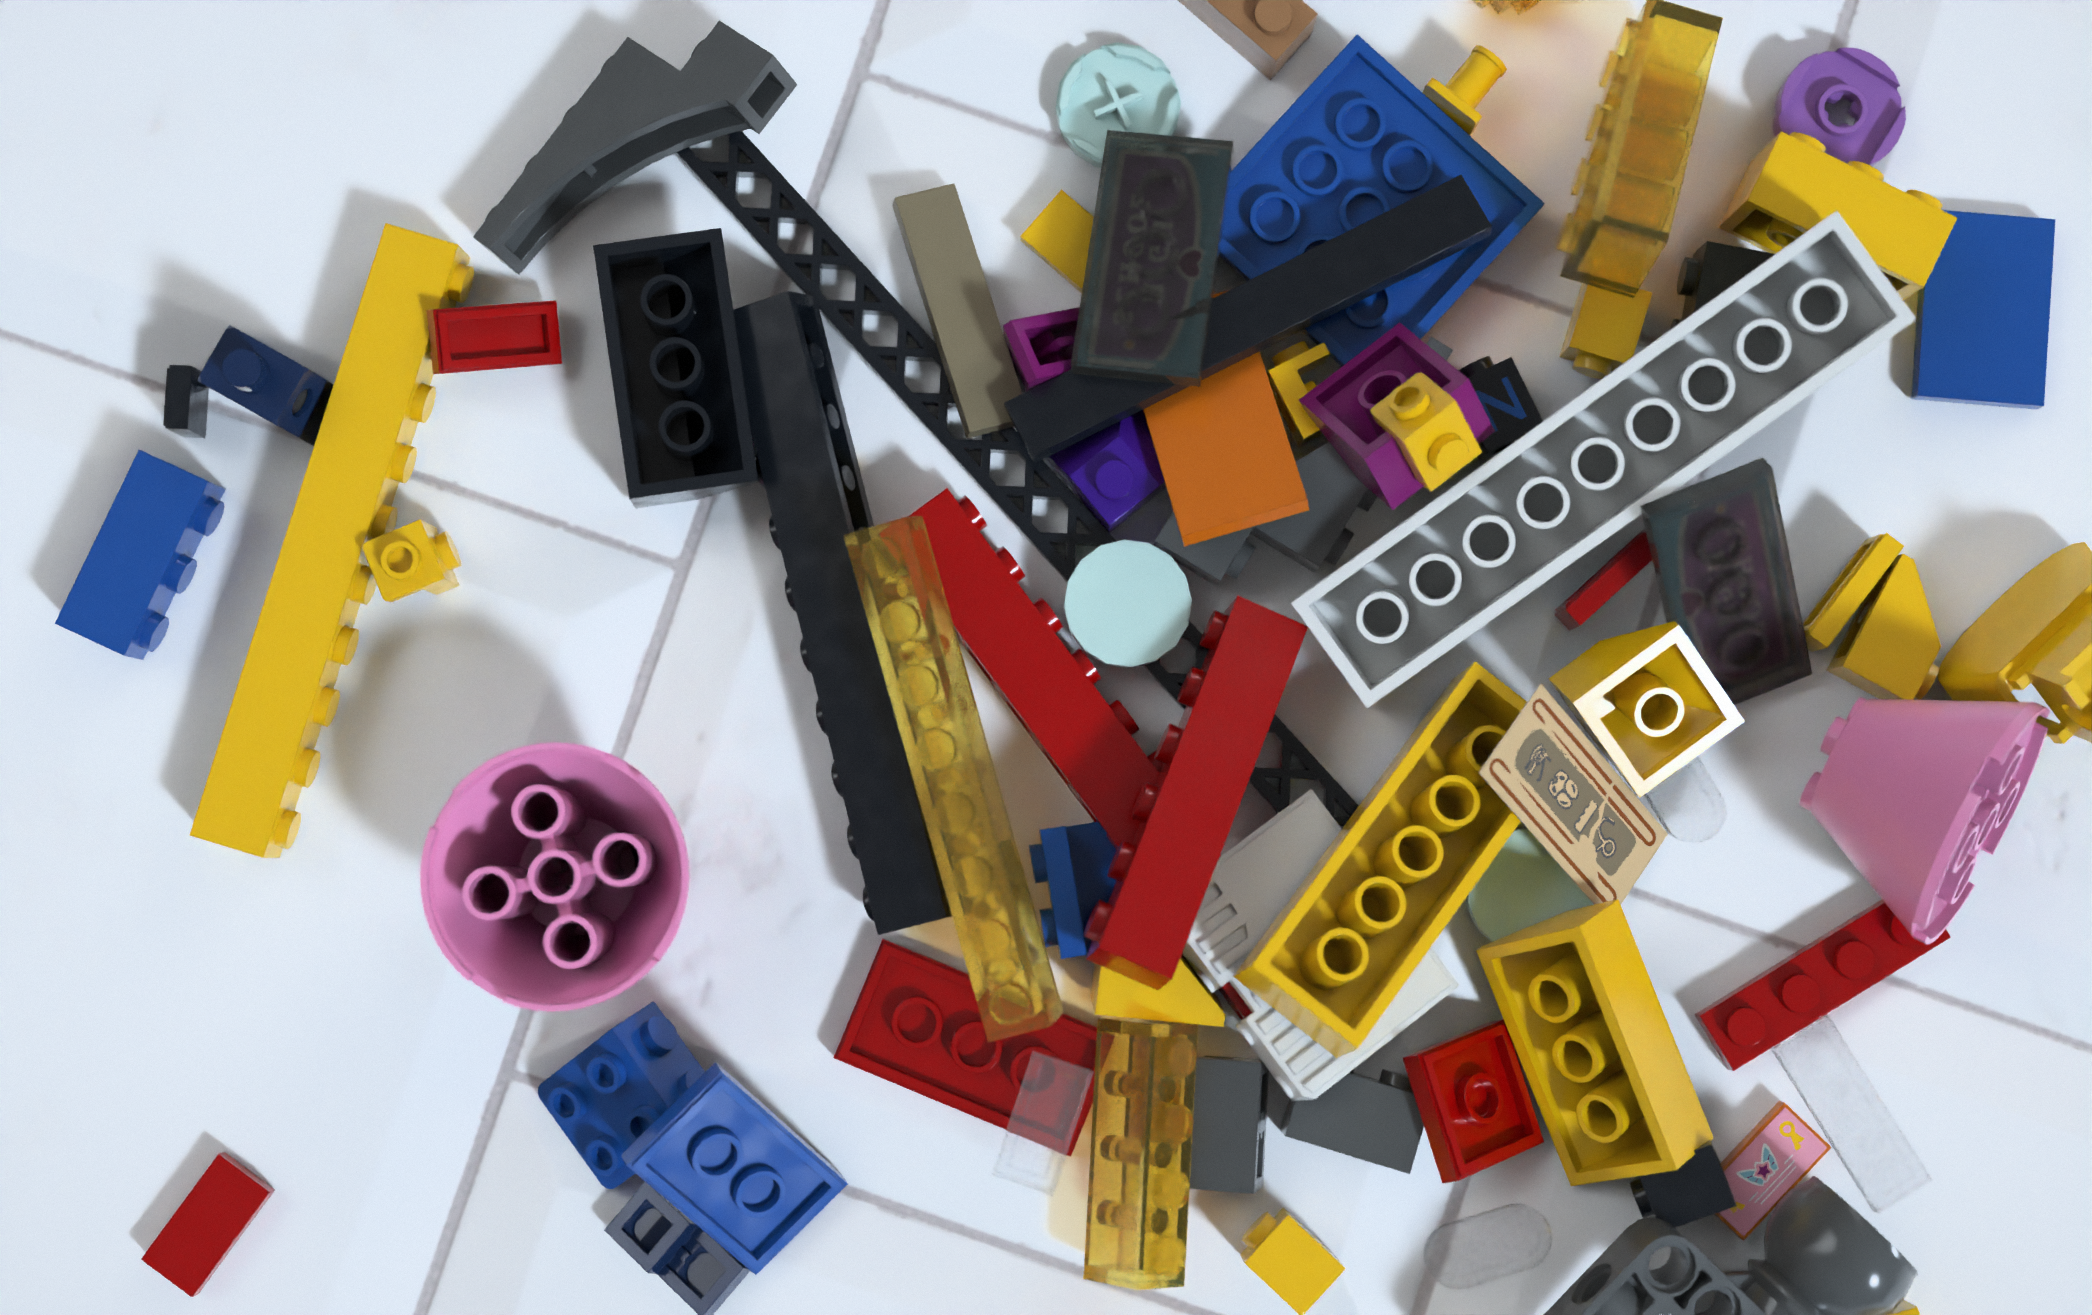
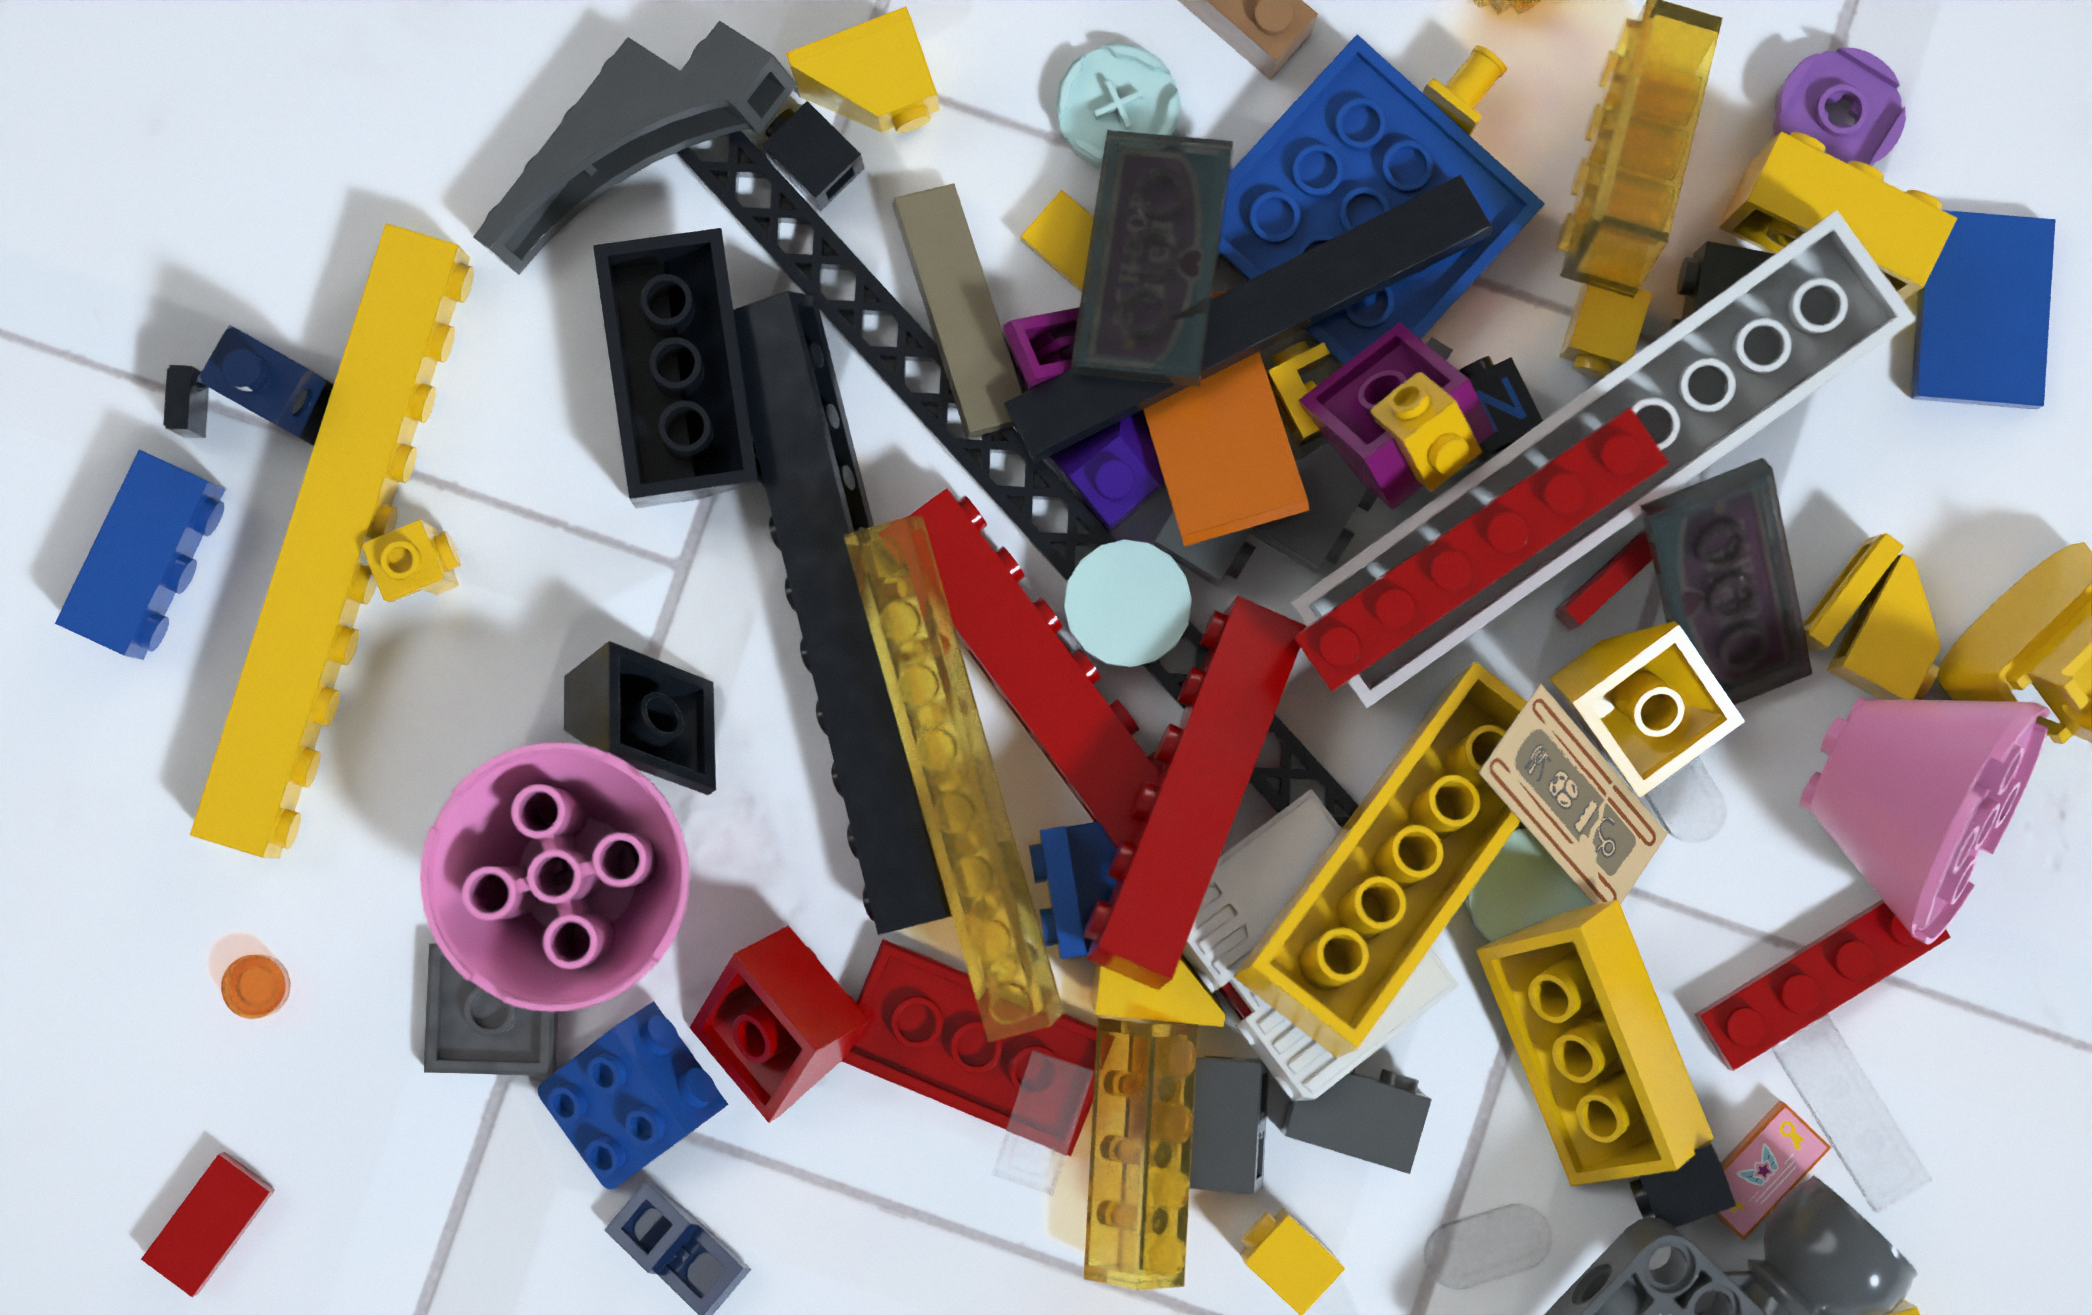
(255, 986): none -> clear orange tile
(479, 1032): none -> flat silver tile
(494, 337): red tile -> none
(644, 715): none -> black slope
(734, 1168): blue tile -> none
(777, 1021): none -> red slope
(812, 154): none -> black brick
(869, 74): none -> yellow slope
(1473, 1101): red tile -> none
(1481, 548): none -> red brick

